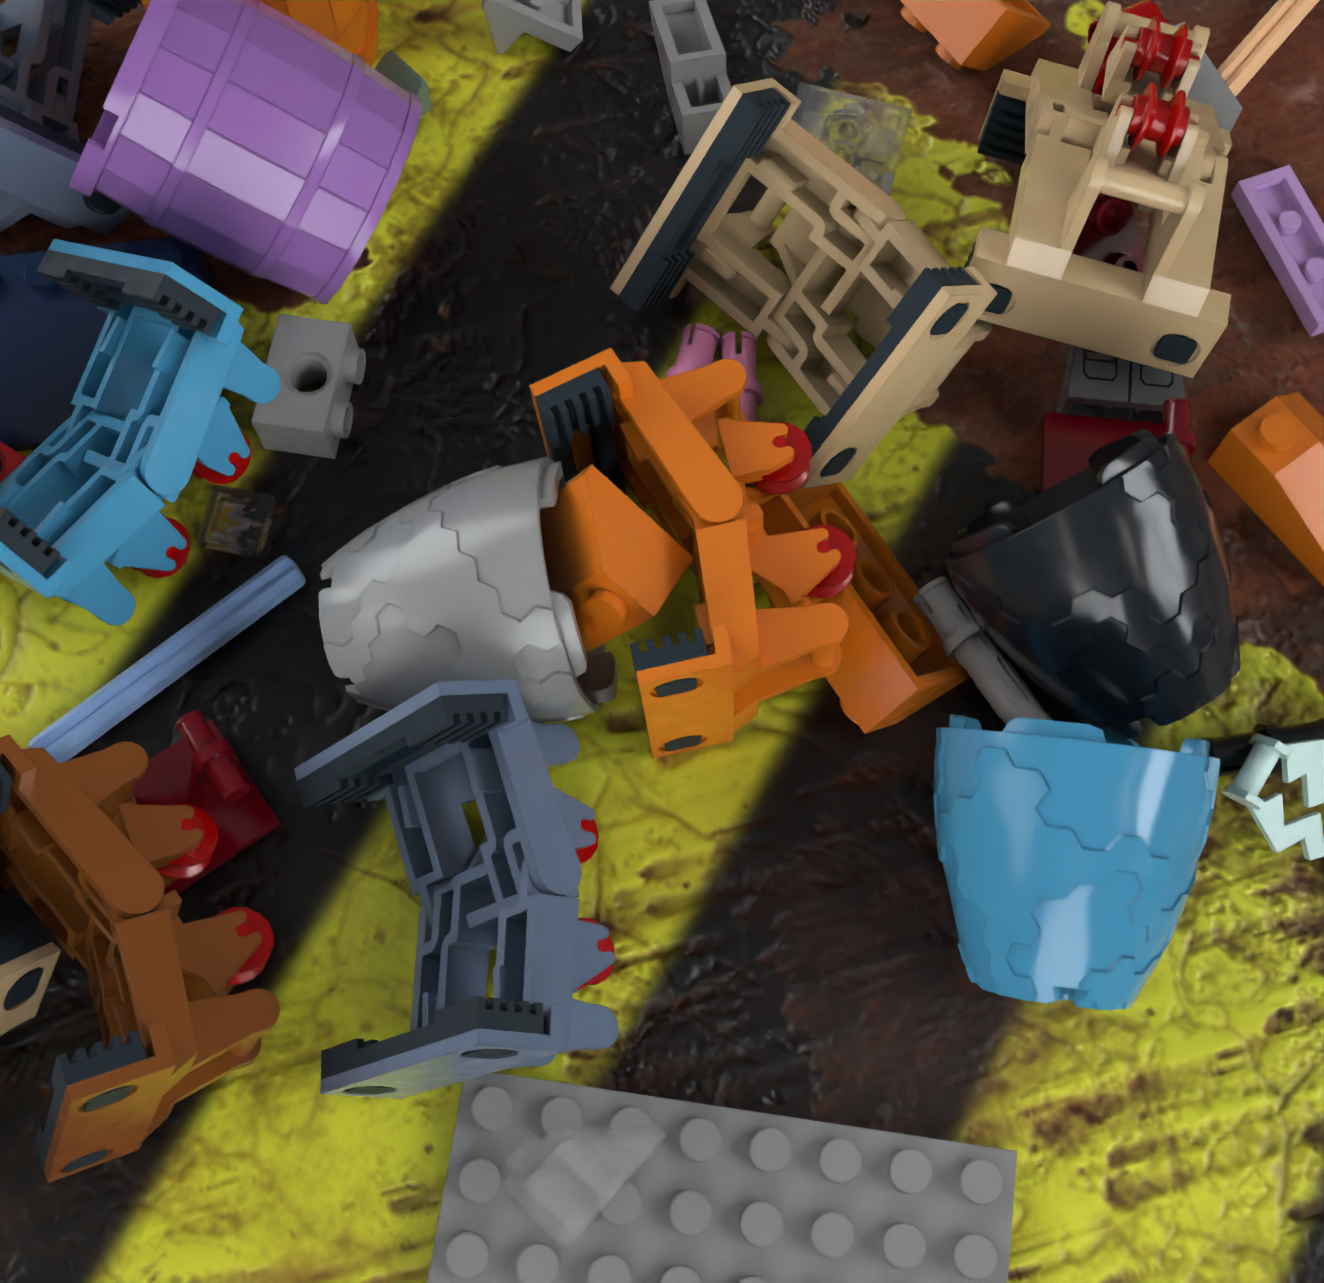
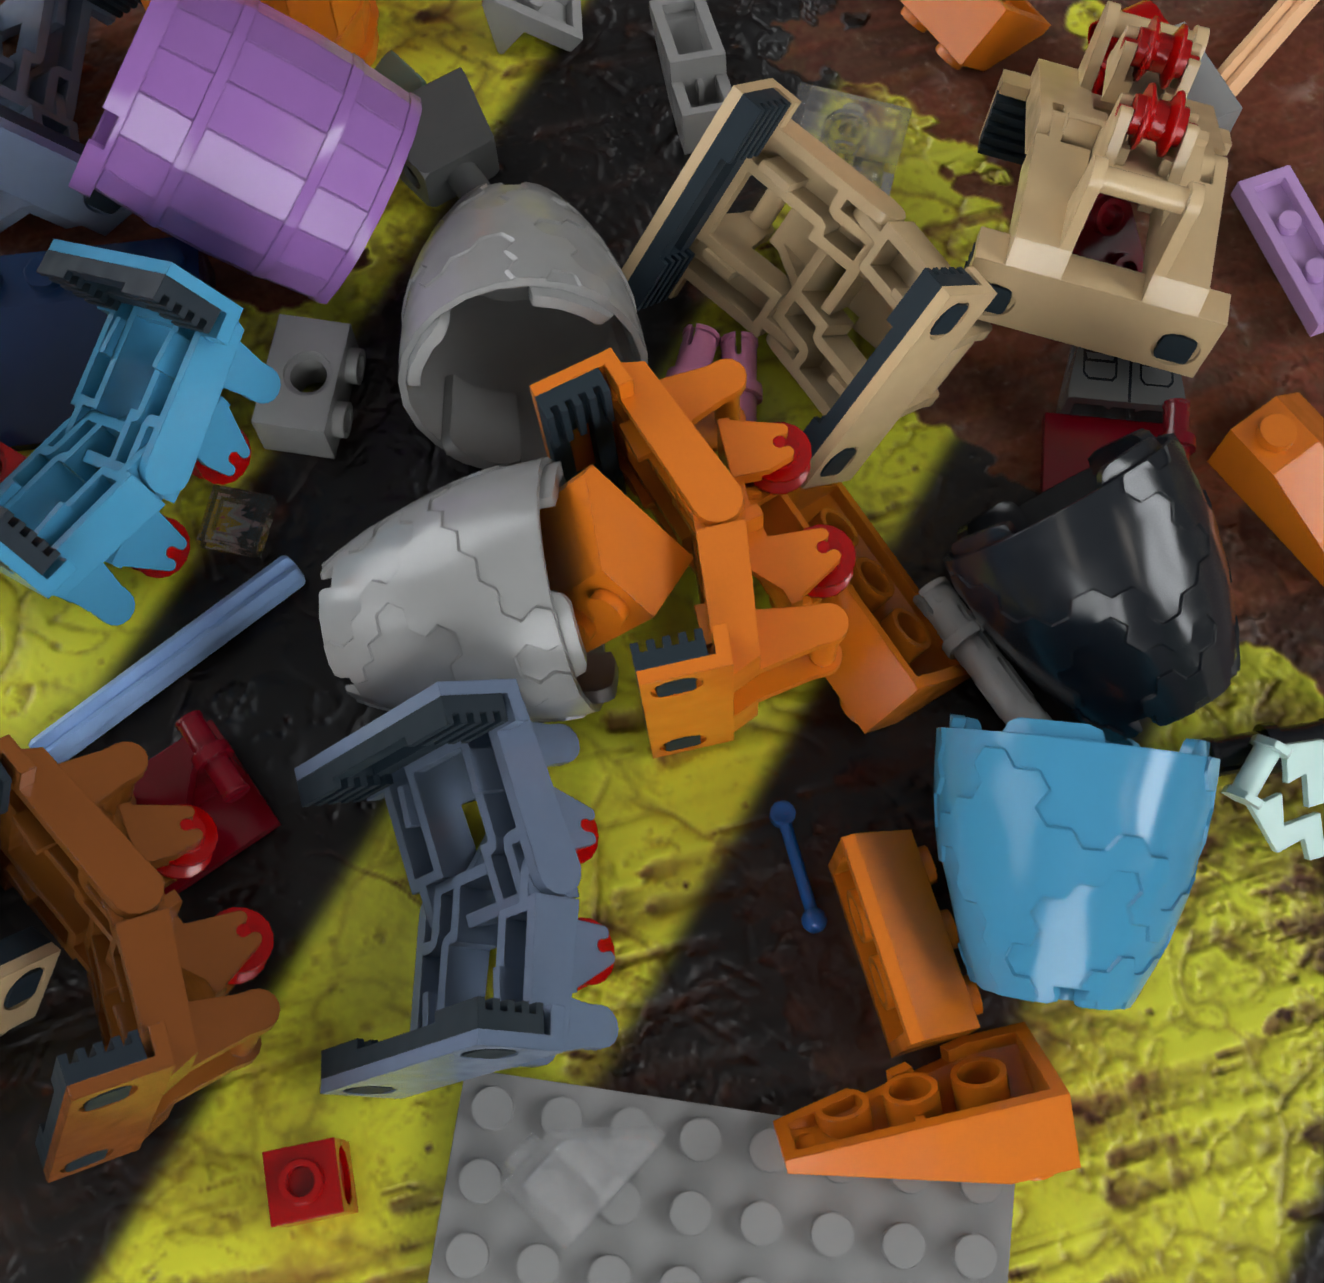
(309, 1182): none -> red brick
(452, 142): none -> dark grey torso
(497, 303): none -> light grey piece
(782, 816): none -> blue hinge
(904, 940): none -> orange slope
(973, 1116): none -> orange wedge

